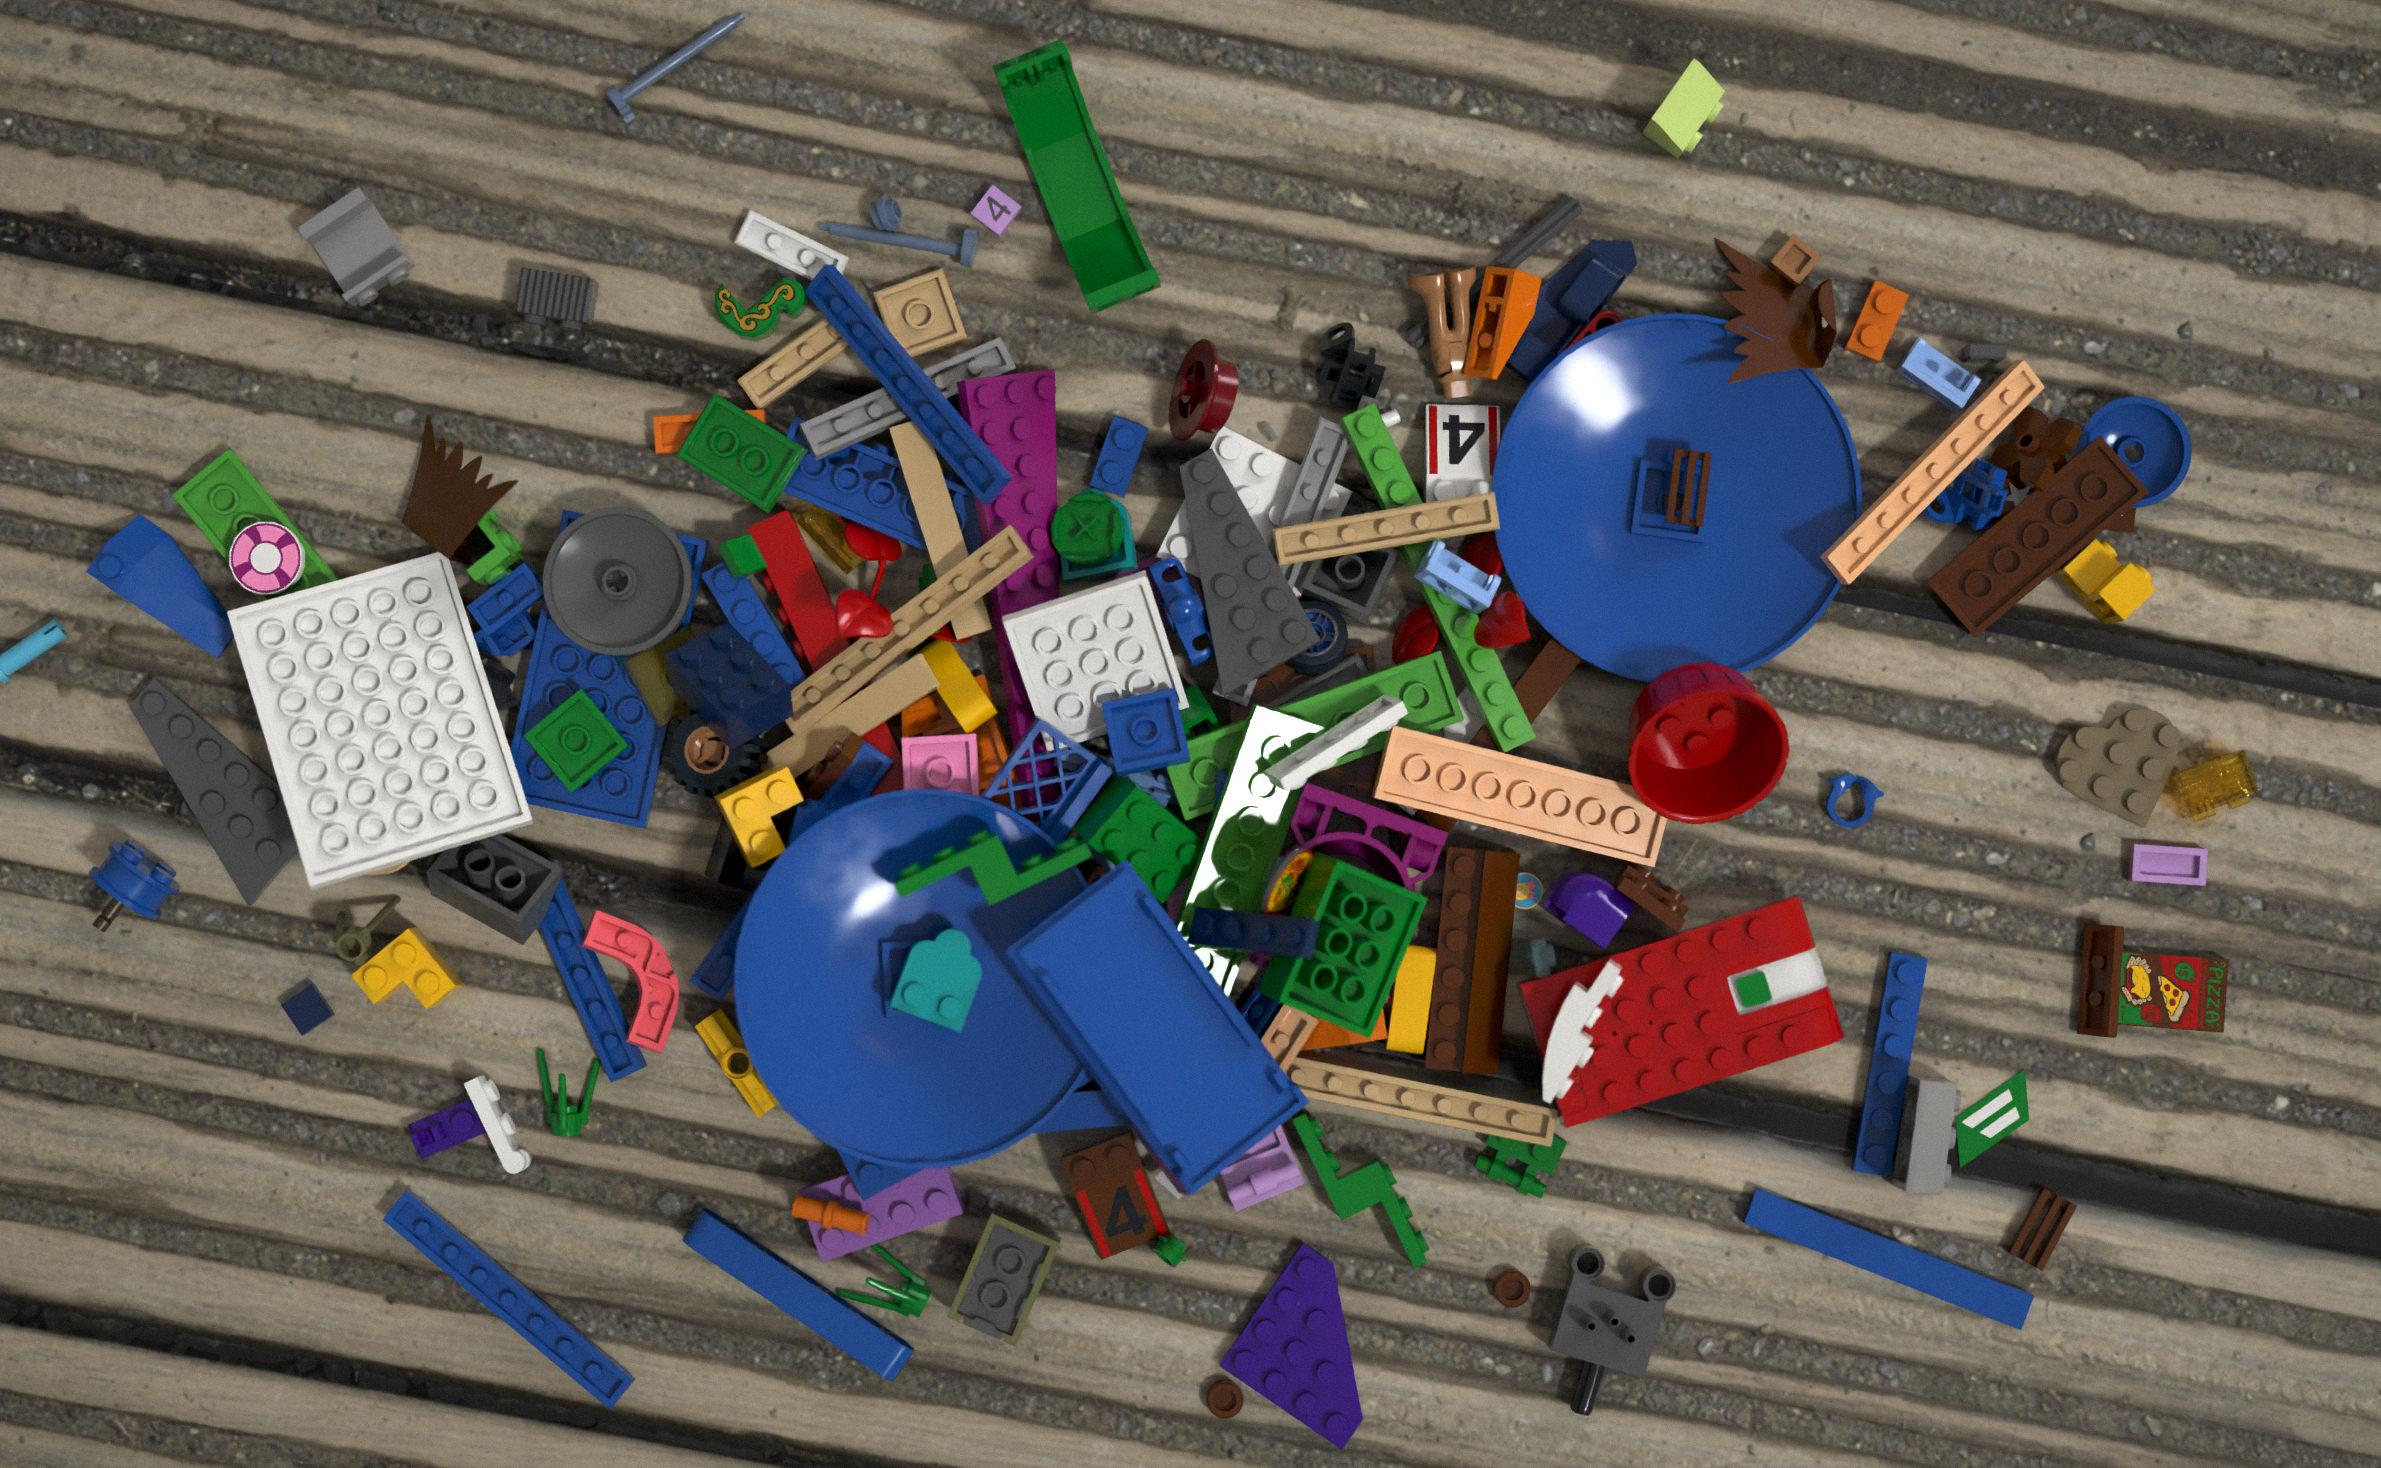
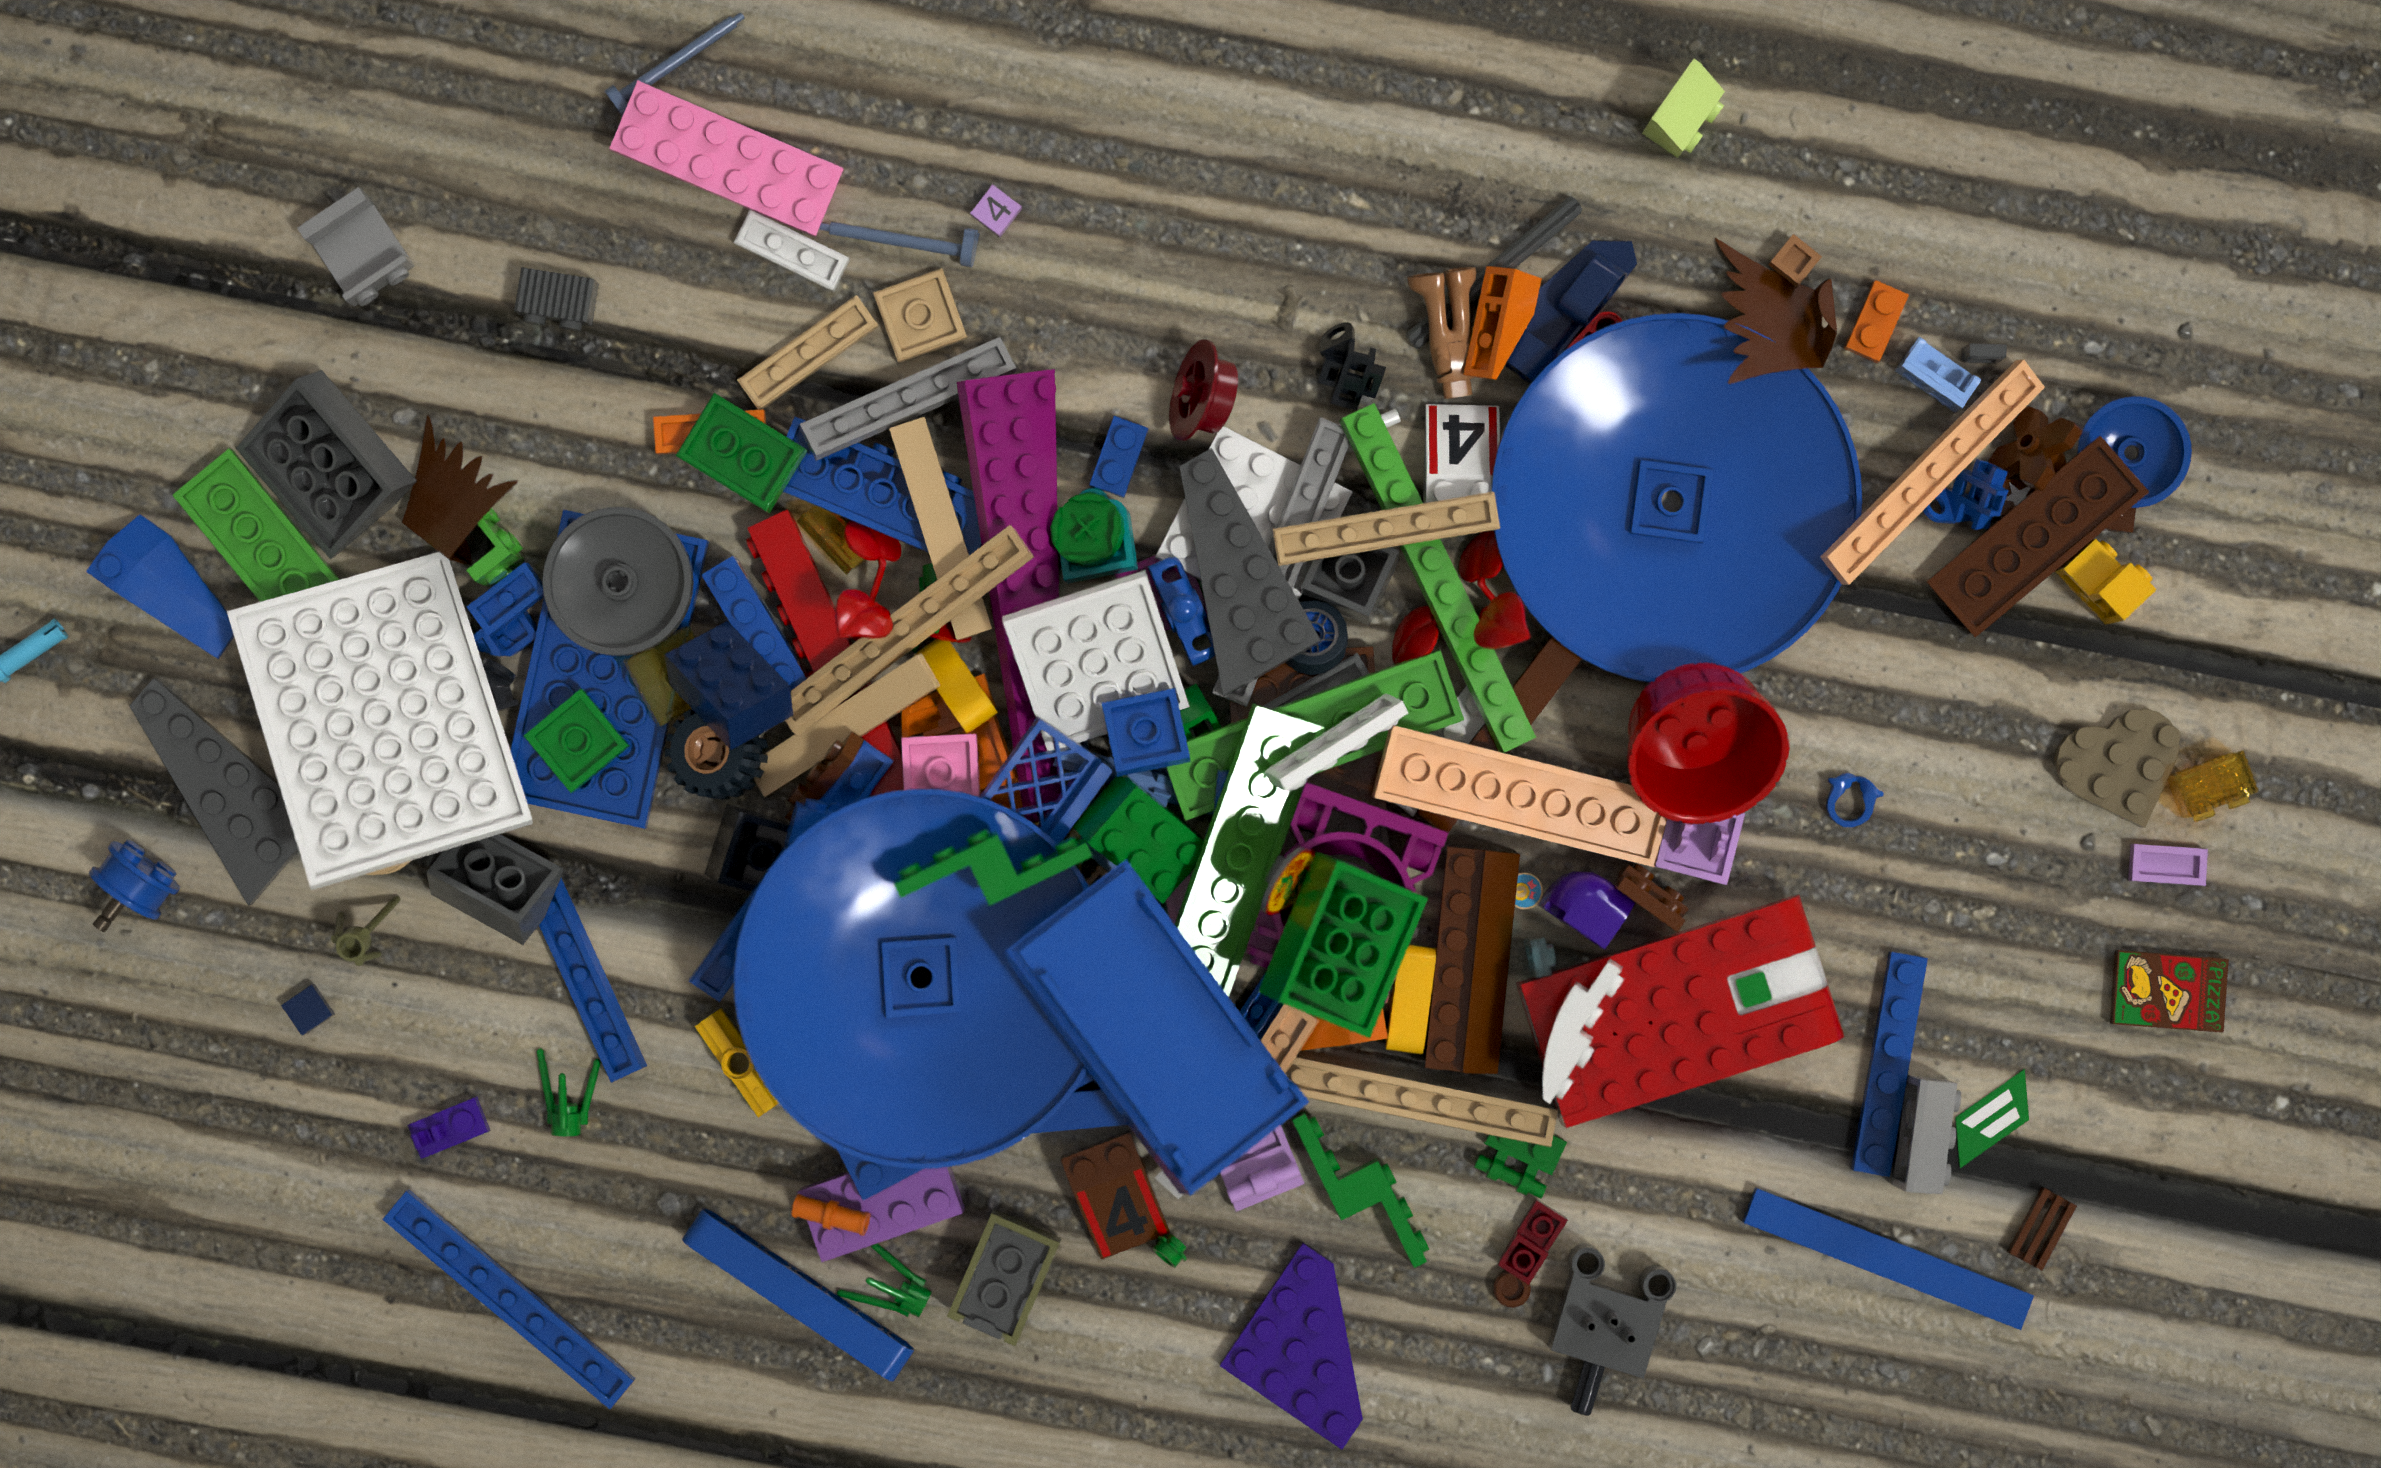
(267, 558): tile -> none
(325, 463): none -> dark grey slope
(408, 962): yellow brick -> none
(497, 1125): white plate -> none
(653, 974): coral plate -> none
(726, 158): none -> bright pink plate
(742, 556): green tile -> none
(749, 810): yellow brick -> none
(764, 315): green animal -> none
(886, 213): sand blue plate -> none
(908, 384): blue plate -> none
(939, 980): teal plate -> none
(1075, 177): green panel -> none
(1225, 1399): reddish brown tile -> none
(1253, 933): dark blue plate -> none
(1456, 578): light blue hinge -> none
(1532, 1241): none -> dark red slope
(1692, 456): reddish brown tile -> none
(1700, 849): none -> lavender plate
(2100, 980): reddish brown plate -> none

